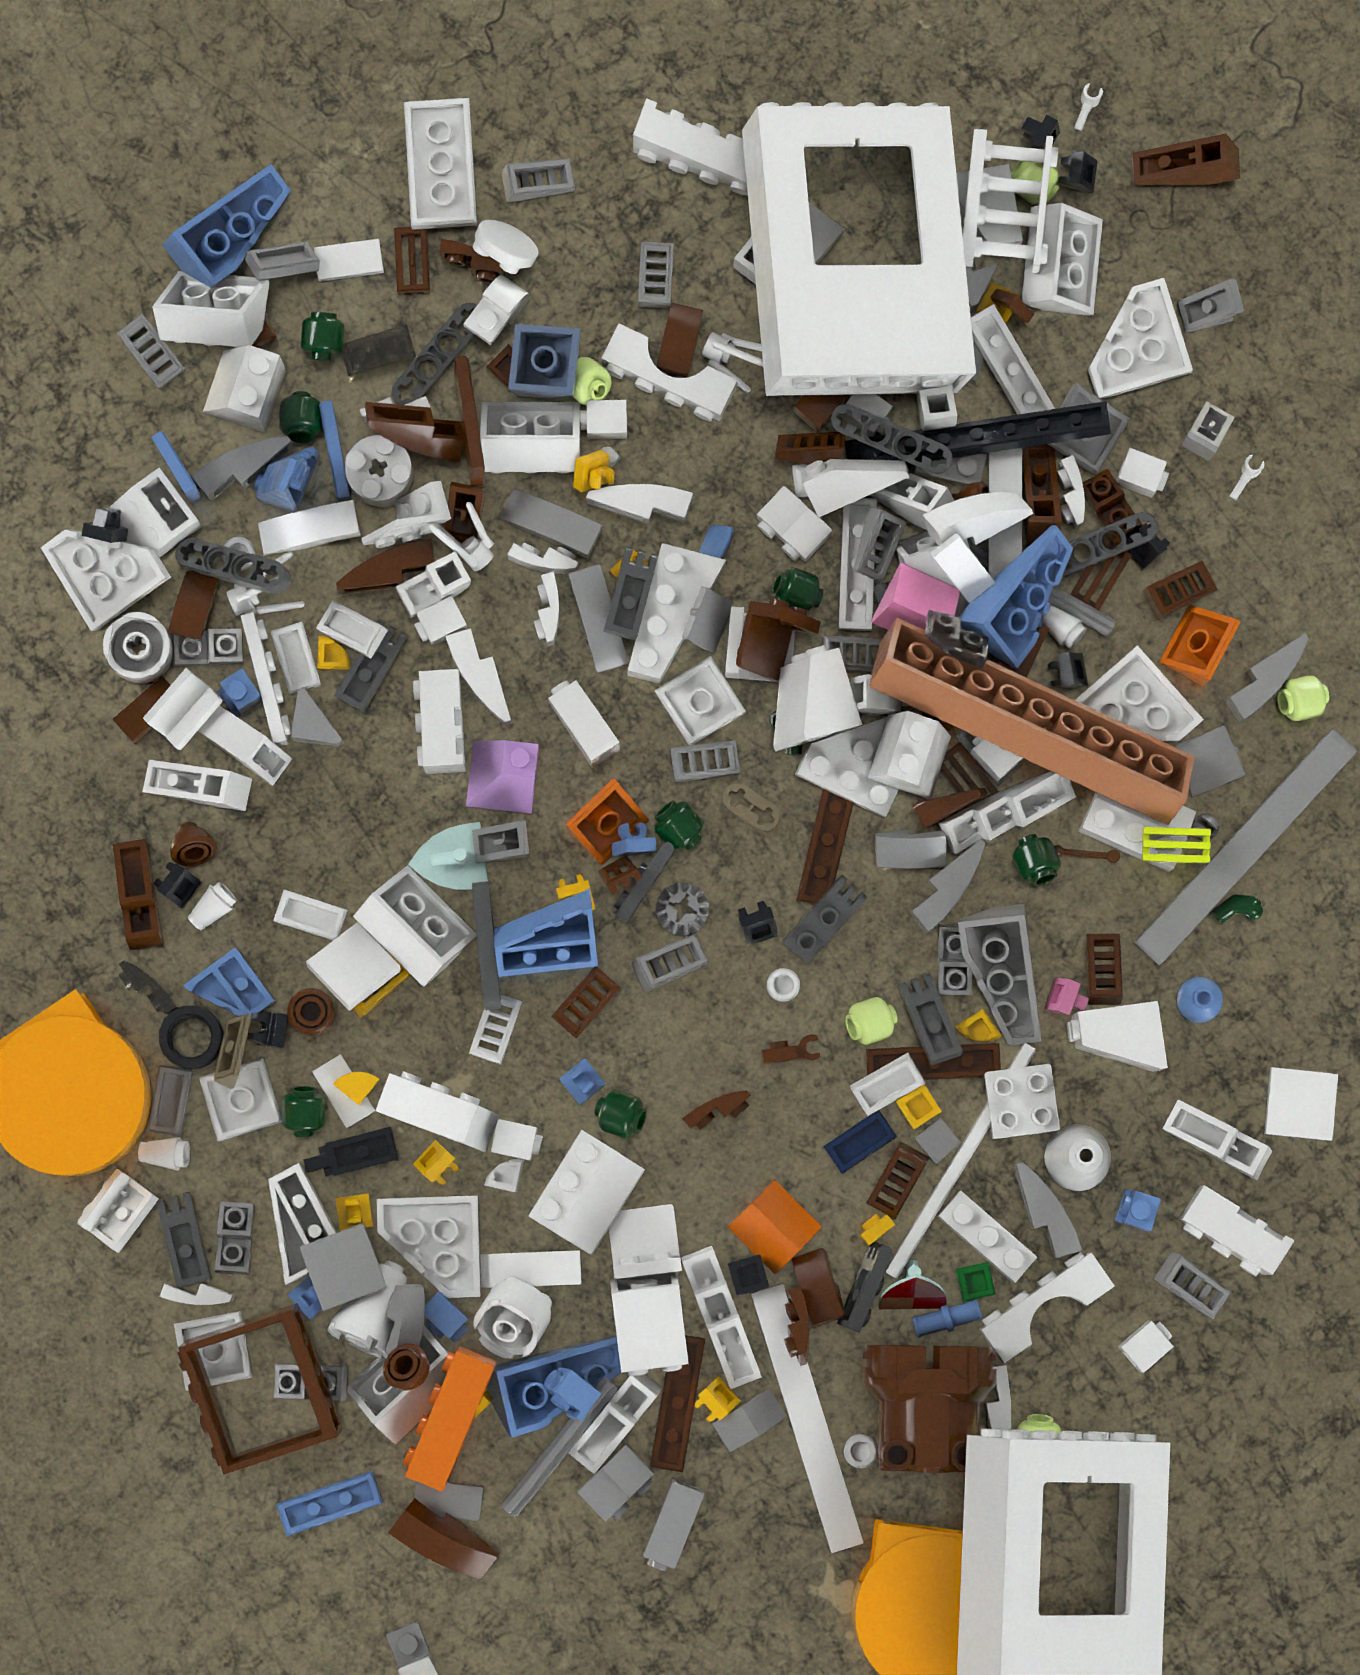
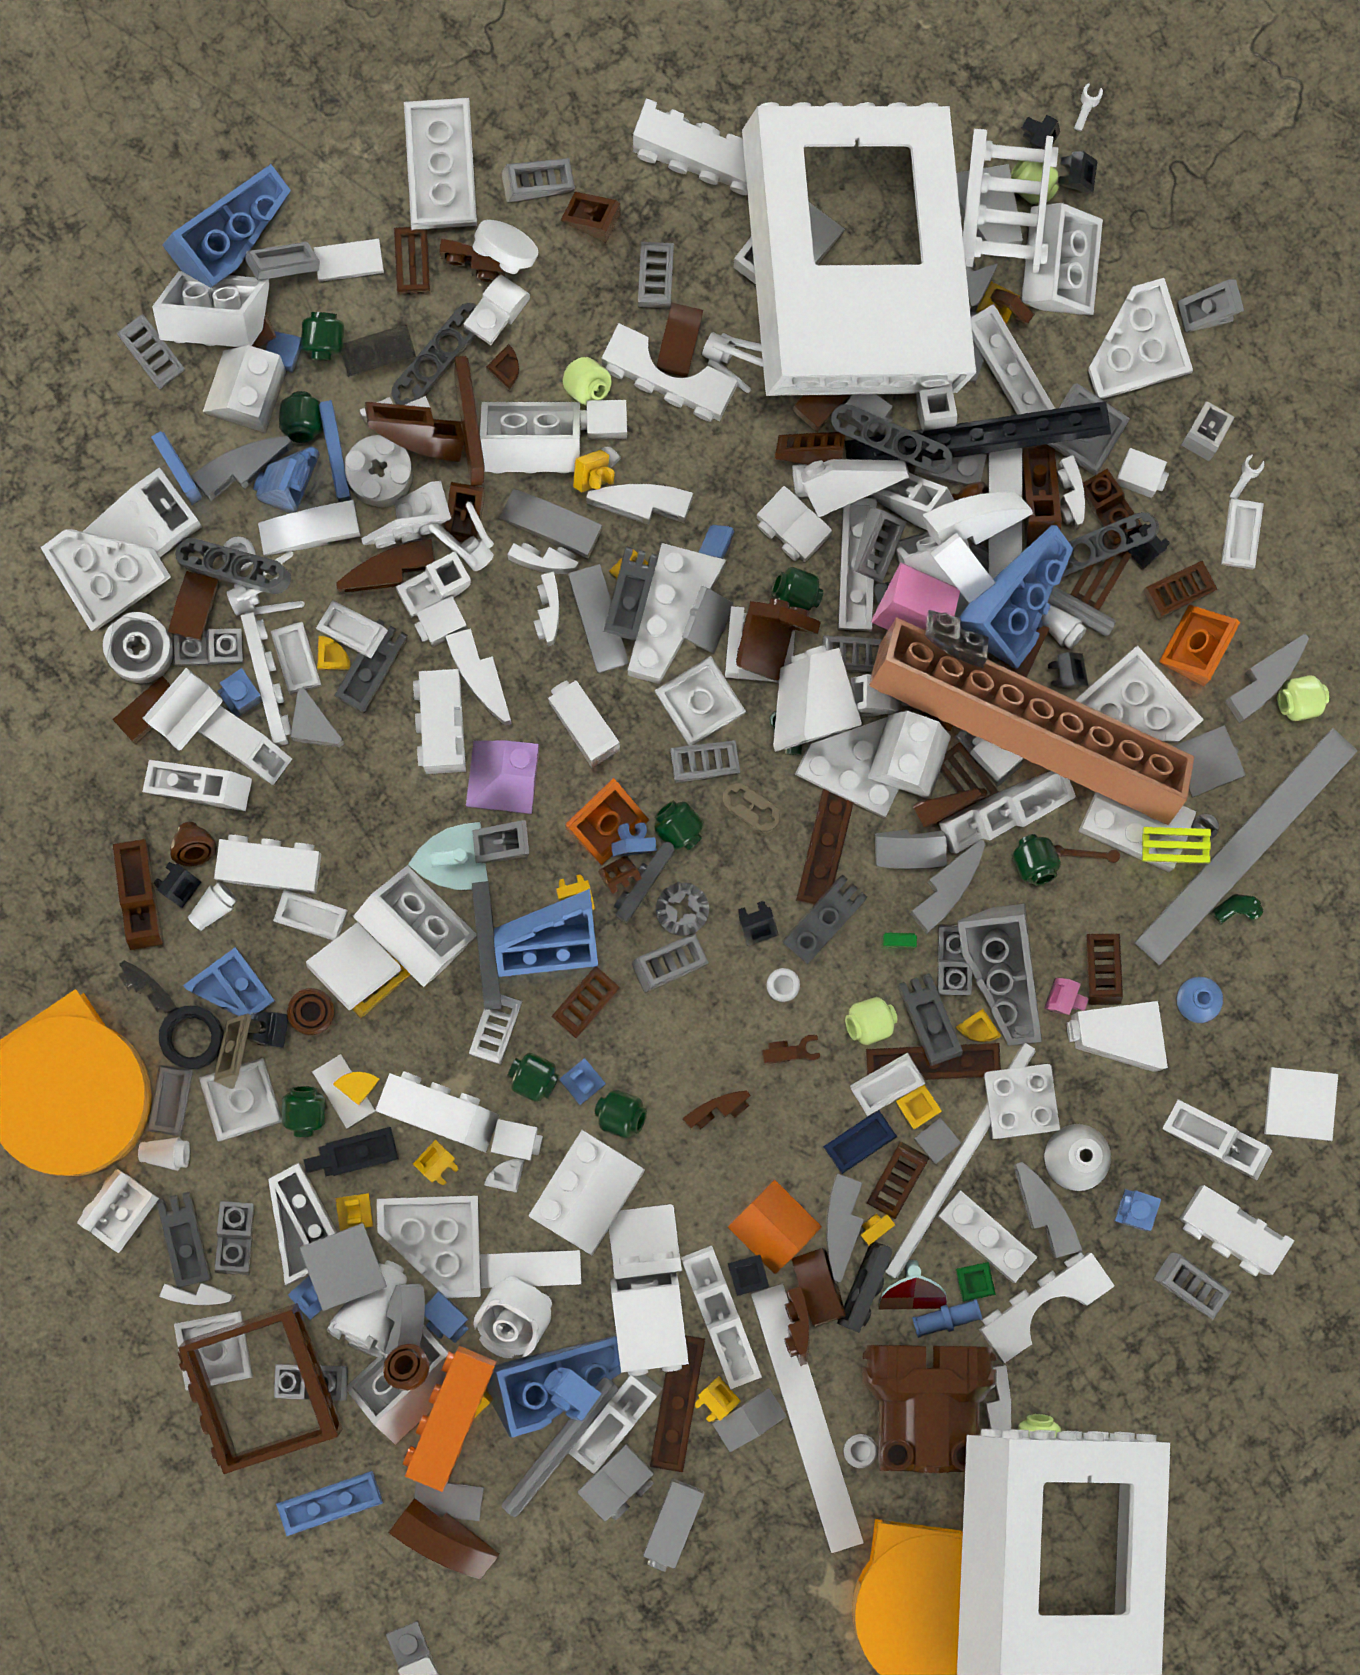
(106, 526): black tile -> none
(268, 864): none -> white brick
(287, 347): none -> medium blue slope
(533, 1077): none -> dark green head
(544, 361): sand blue slope -> none
(592, 215): none -> reddish brown slope
(841, 1226): none -> light grey slope
(899, 940): none -> green tile
(1146, 1345): white brick -> none
(1188, 163): reddish brown slope -> none
(1242, 534): none -> white tile

